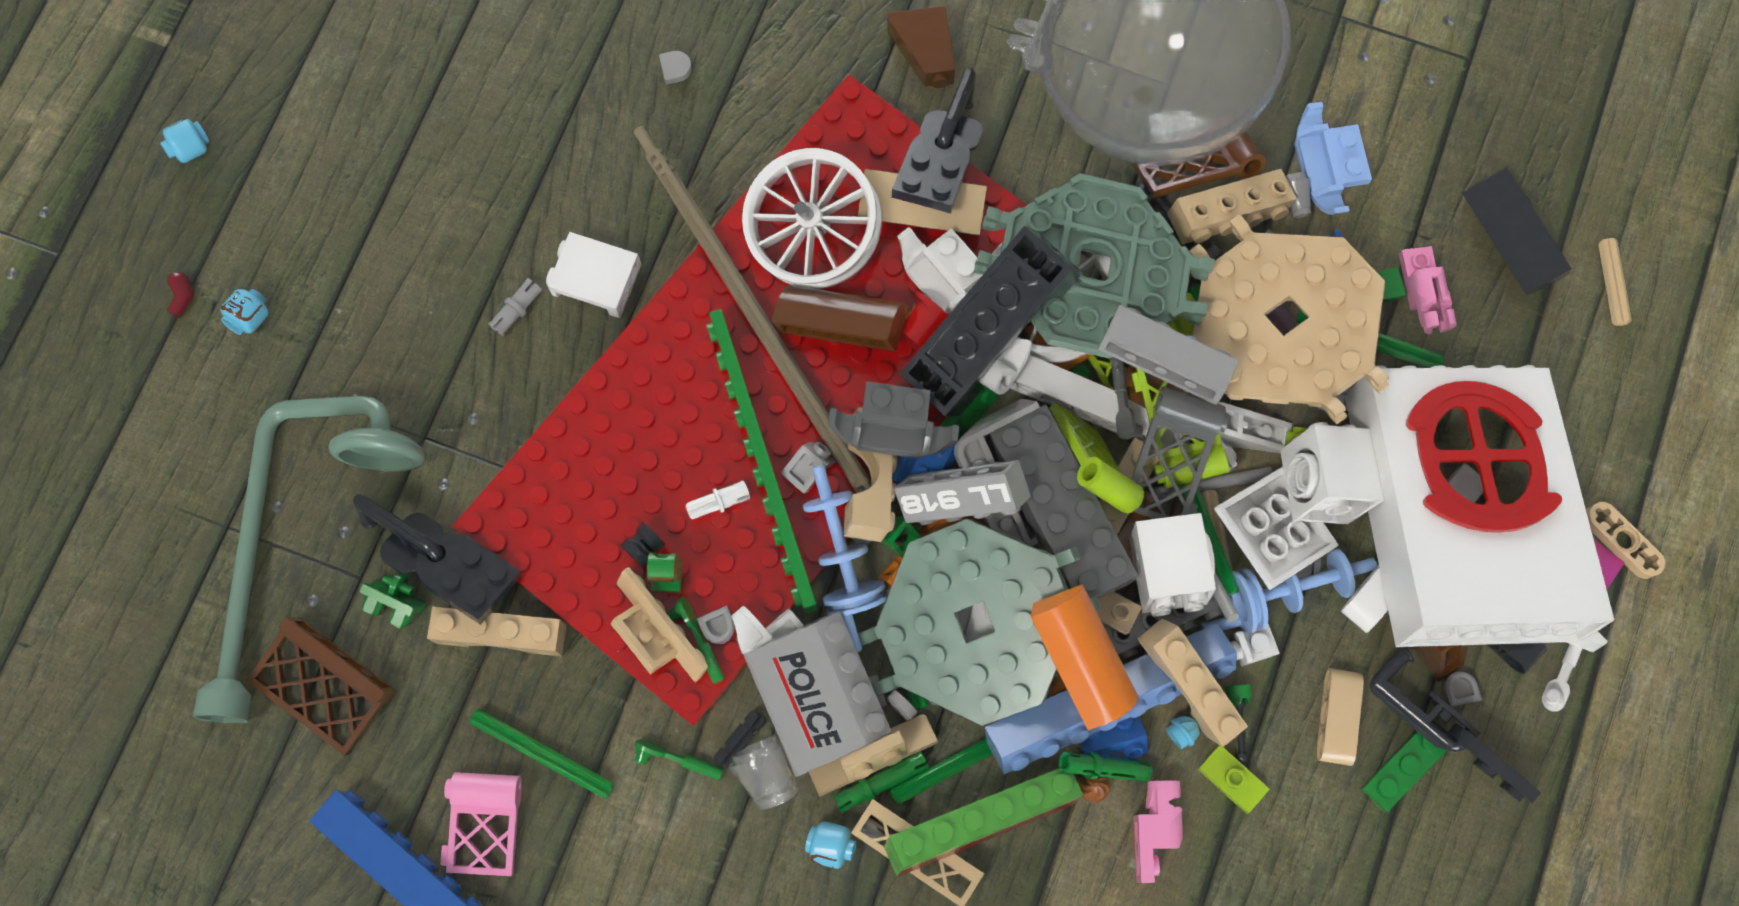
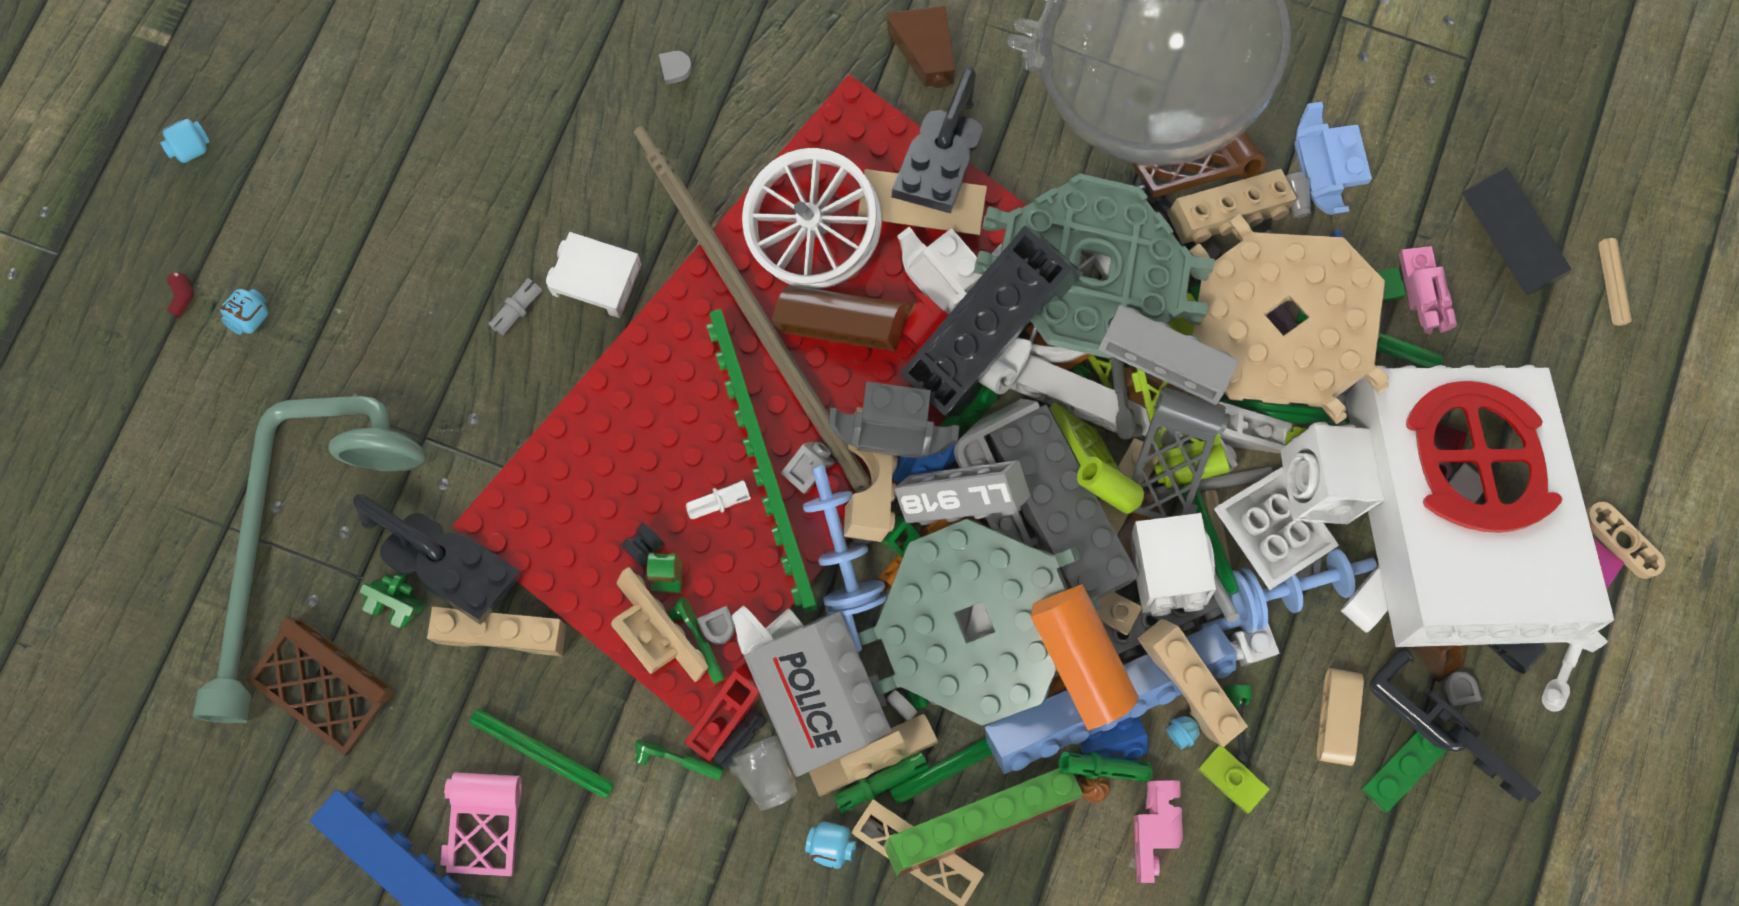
(725, 713): none -> red slope
(1287, 412): none -> green axle
(1448, 439): none -> dark red plate

